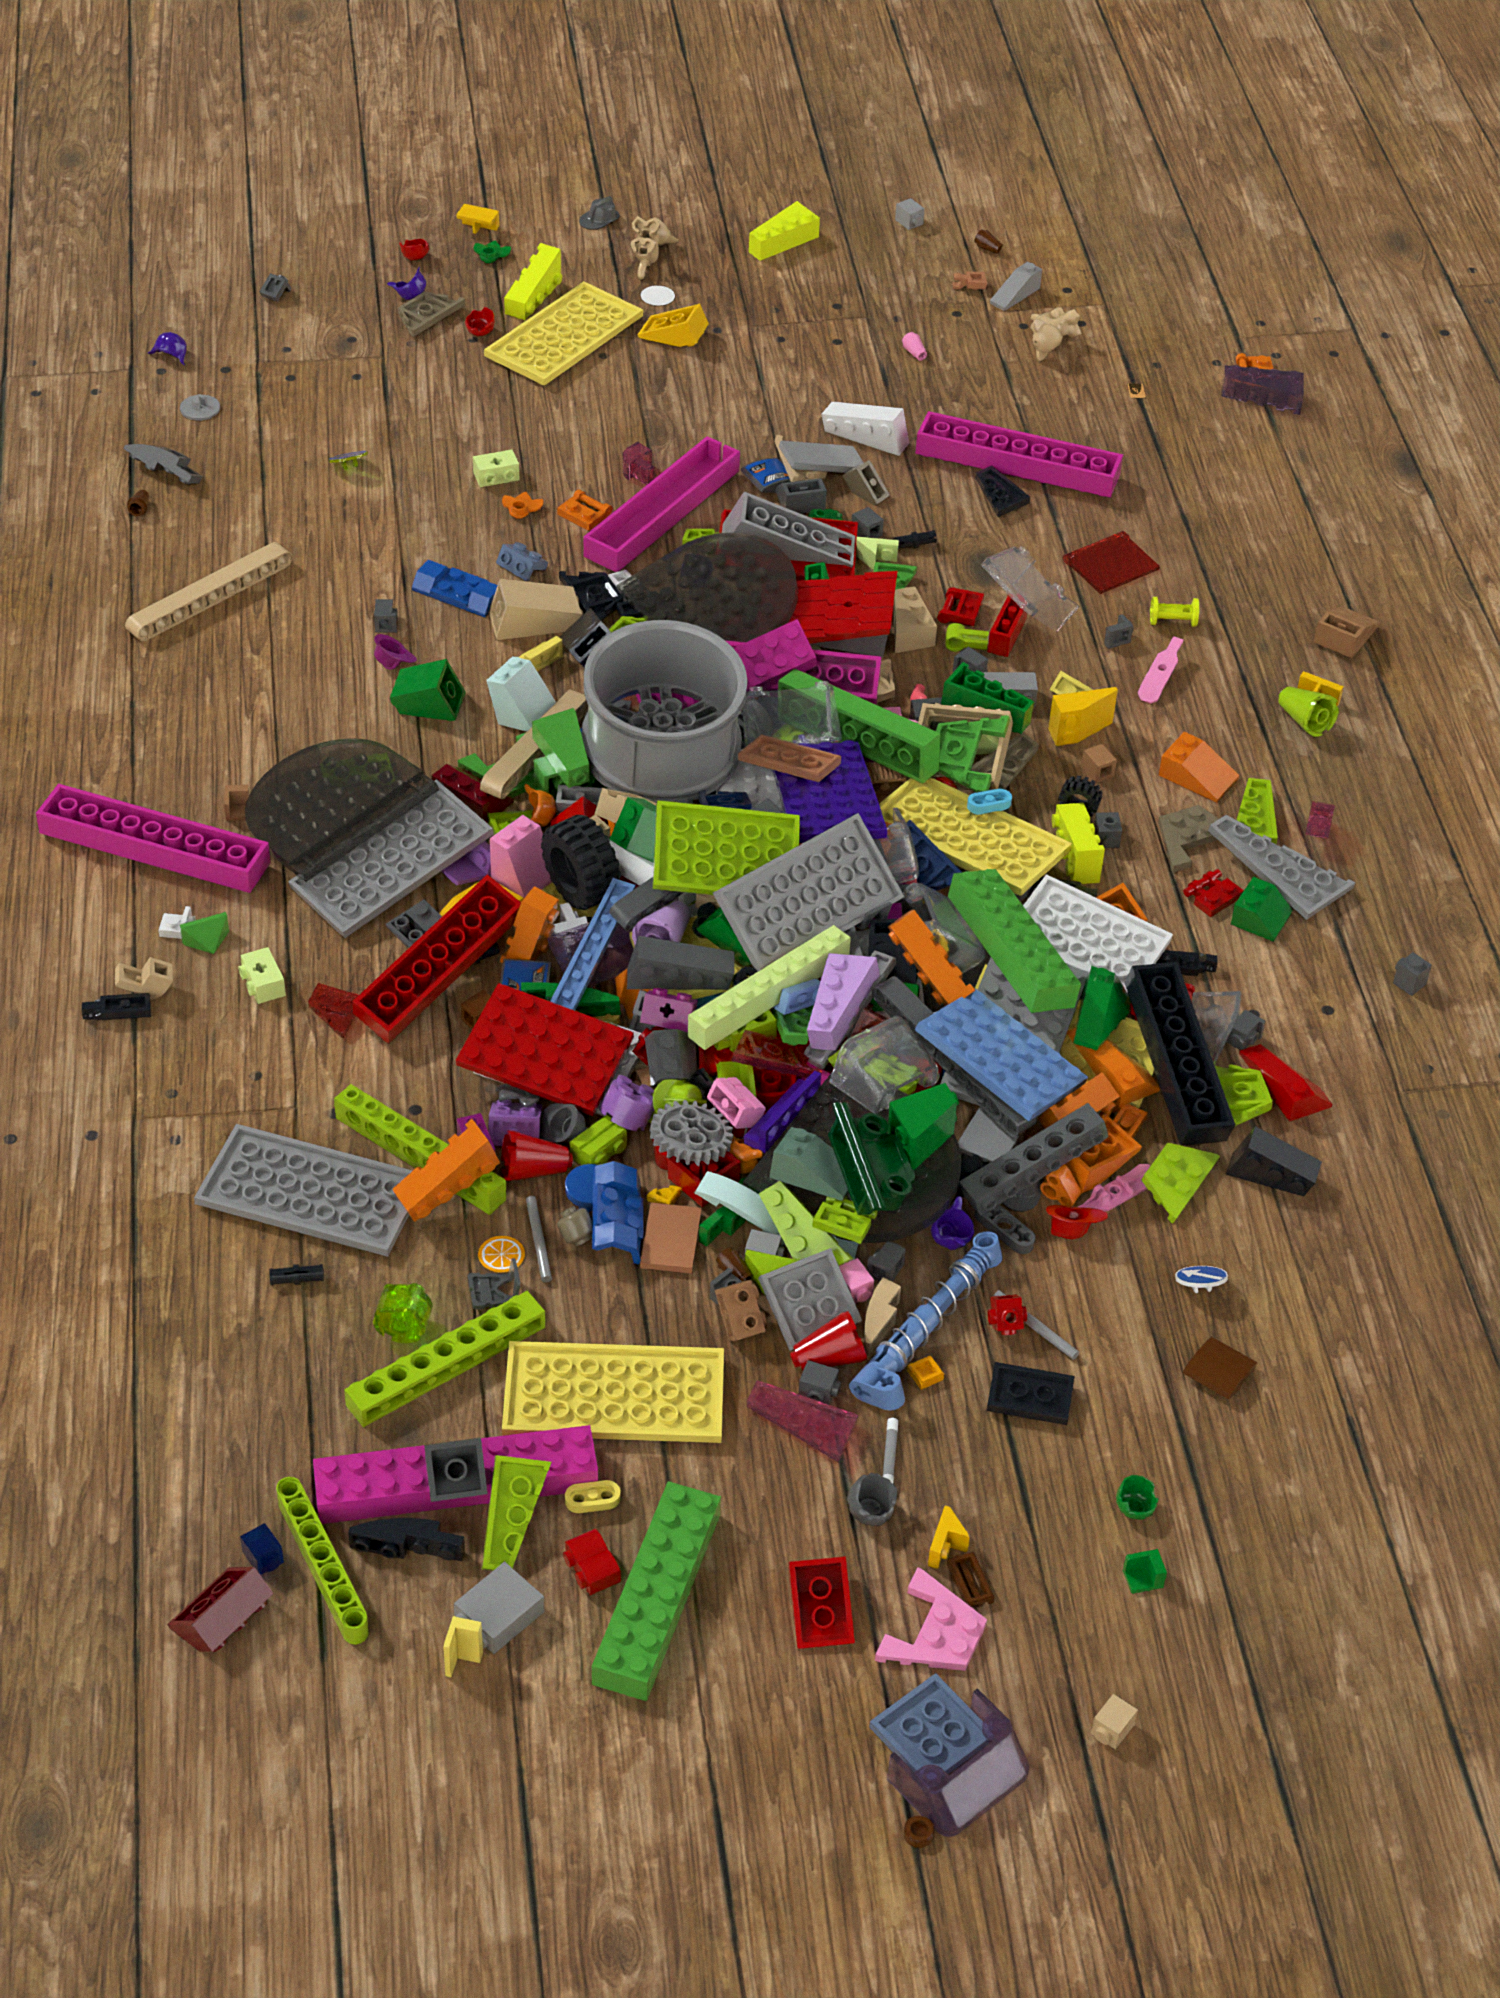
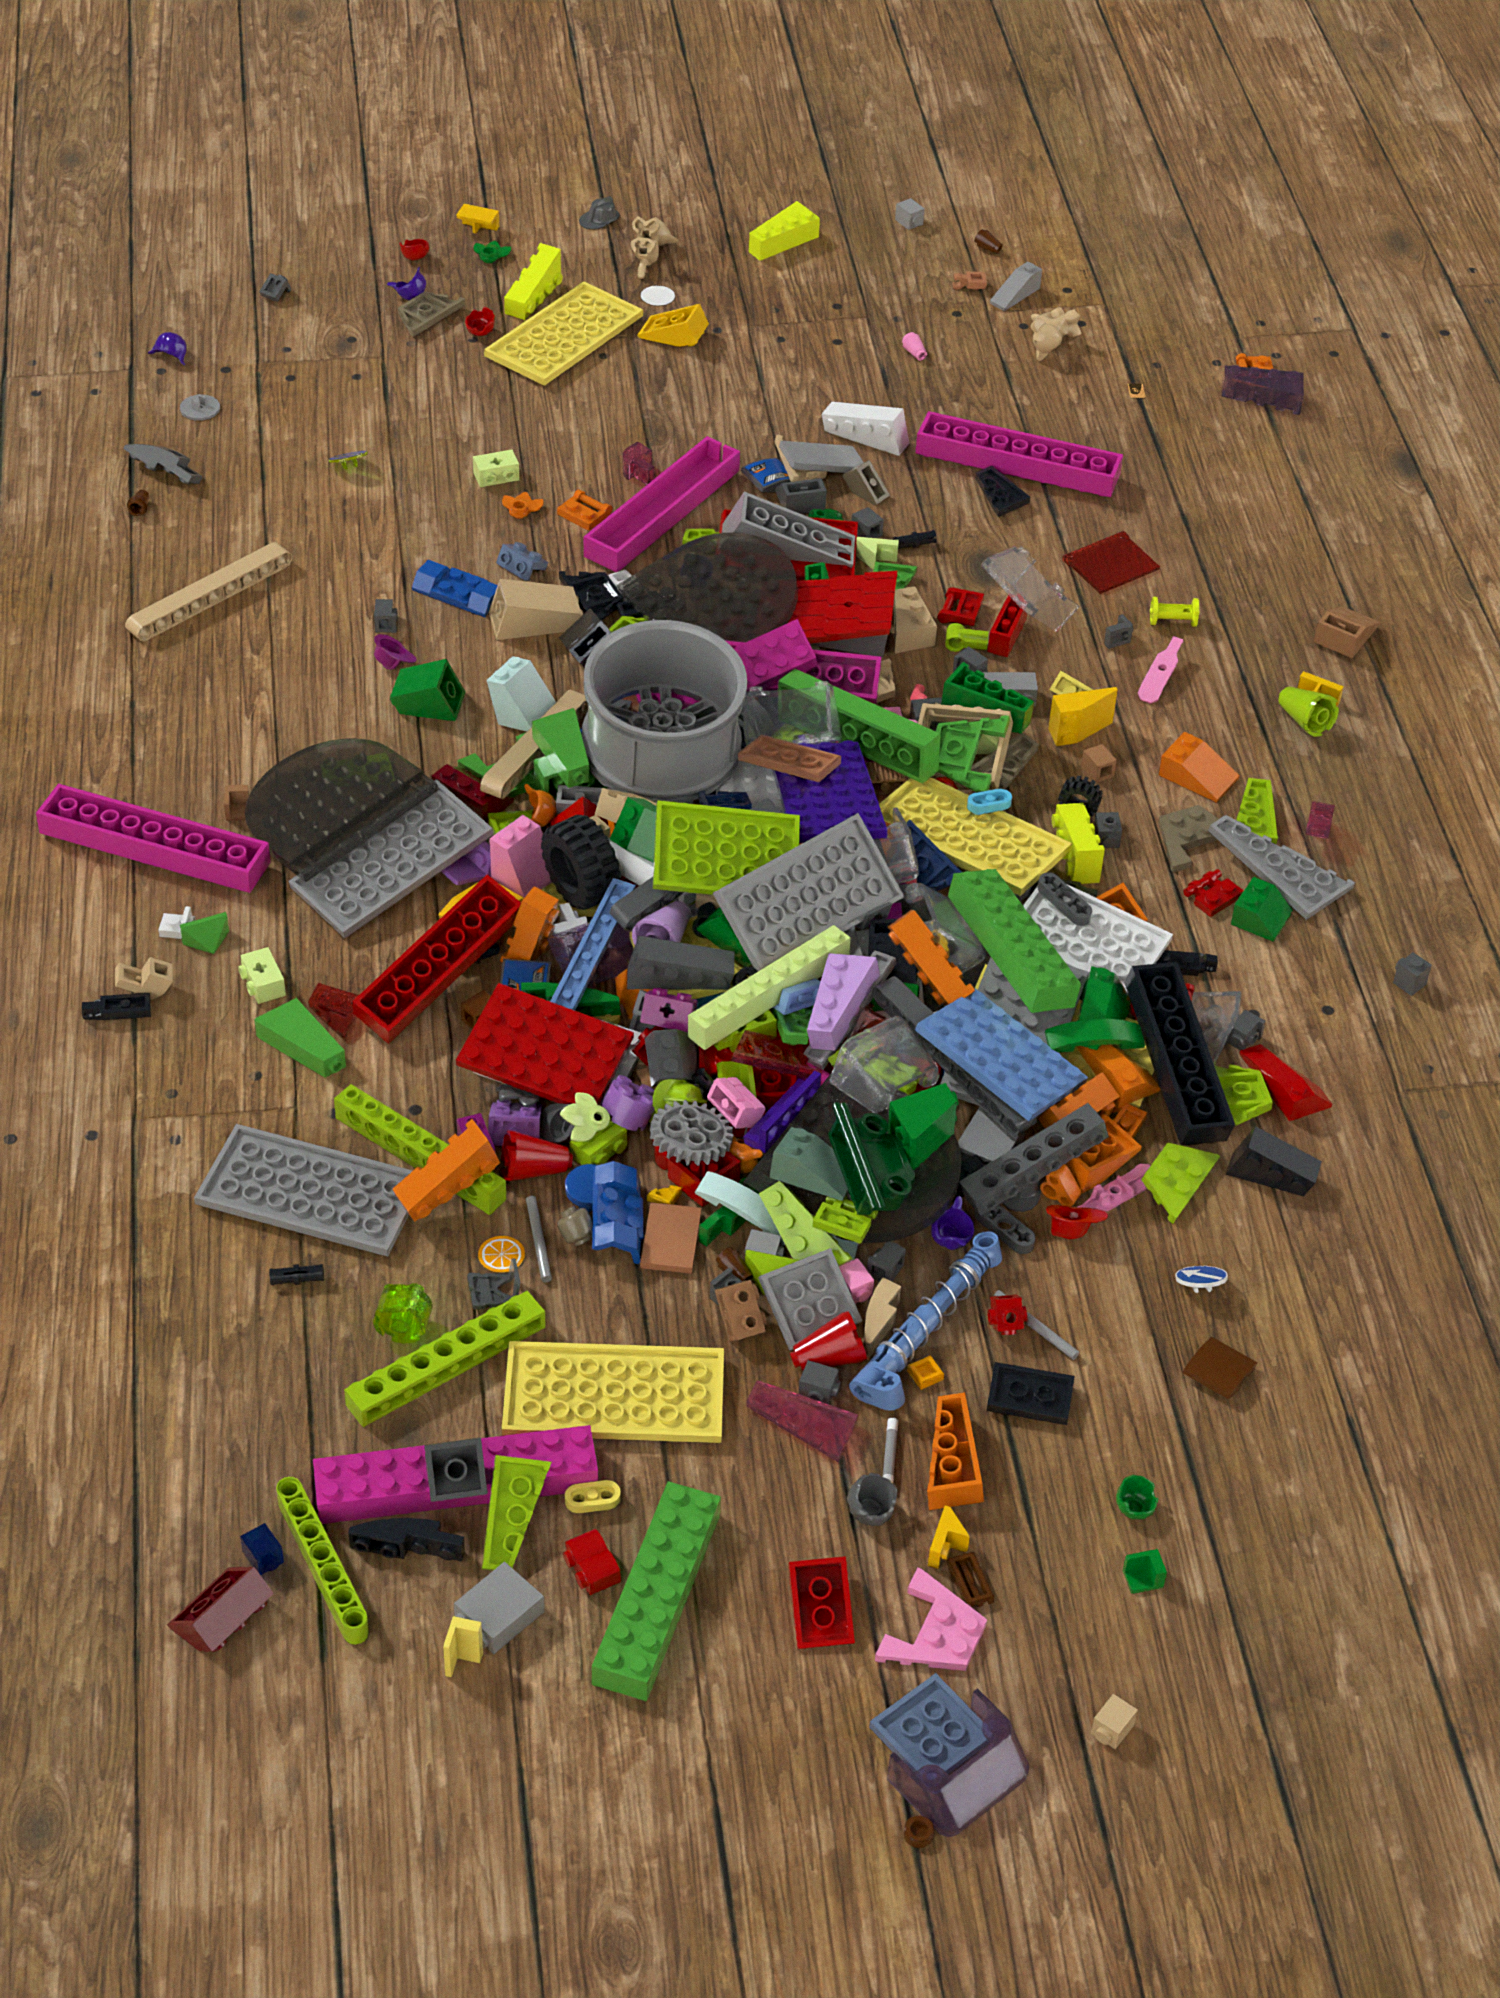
(301, 1037): none -> bright green slope
(413, 922): dark grey slope -> none
(545, 653): light yellow panel -> none
(582, 1117): none -> yellowish green plate
(954, 1462): none -> orange wedge
(1059, 889): none -> dark grey beam
(1094, 1032): none -> green slope

